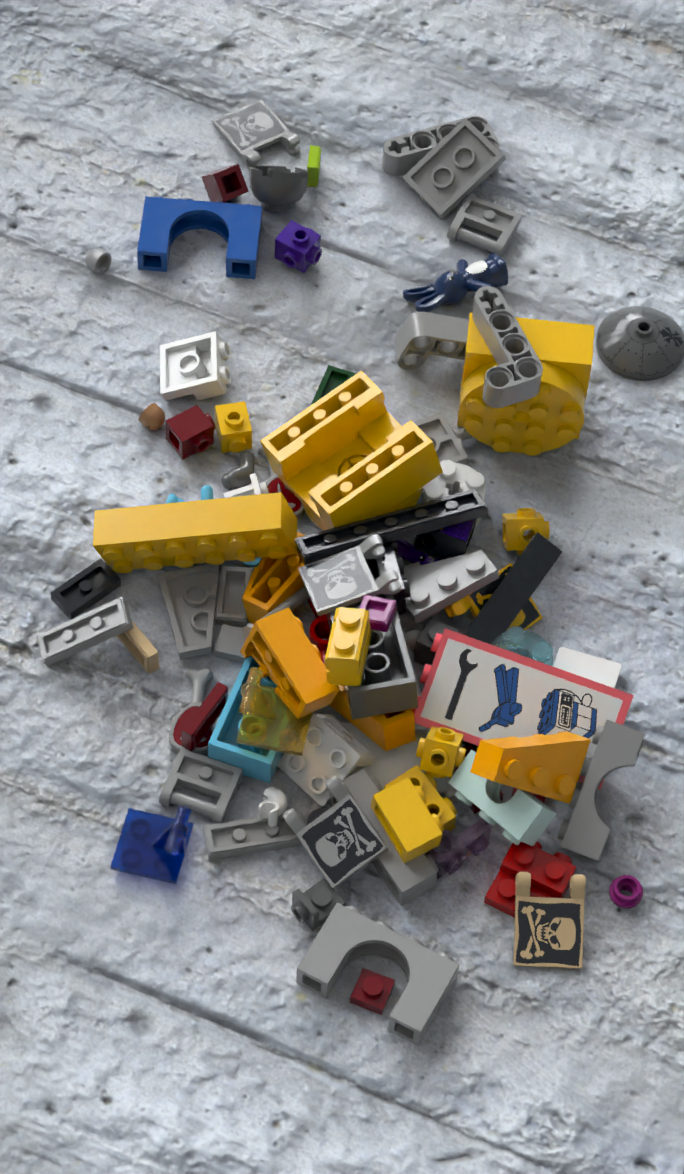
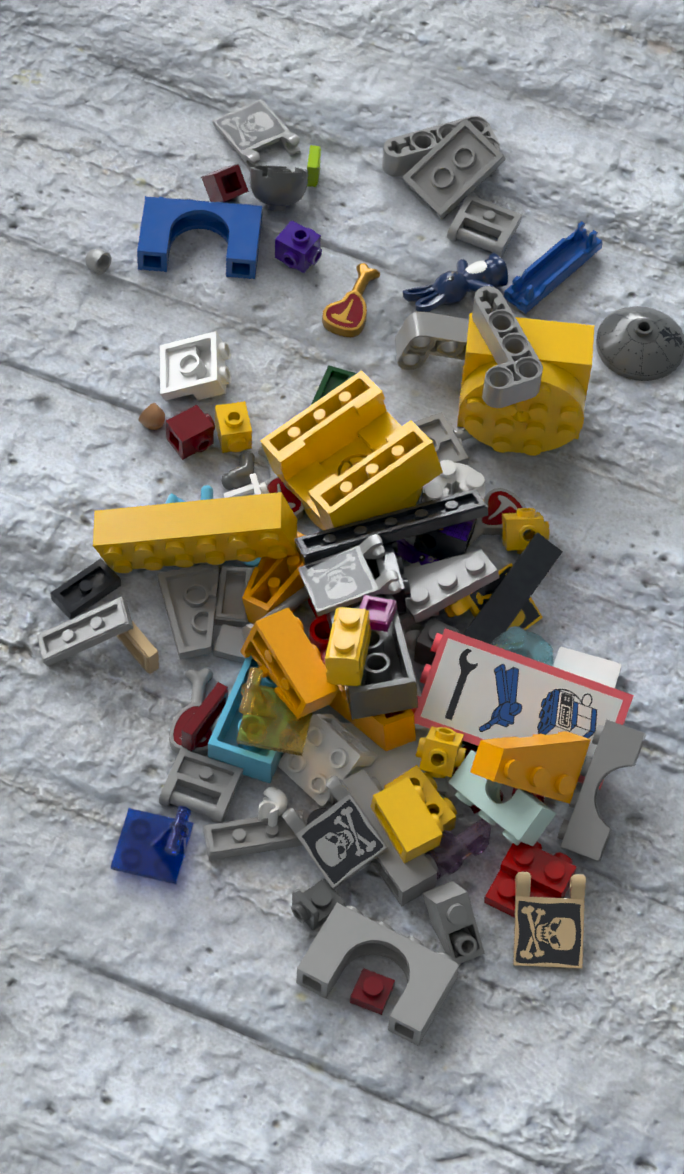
(349, 315): none -> pearl gold piece
(454, 921): none -> light grey slope
(498, 502): none -> piece
(552, 268): none -> blue piece
(627, 883): magenta plate -> none

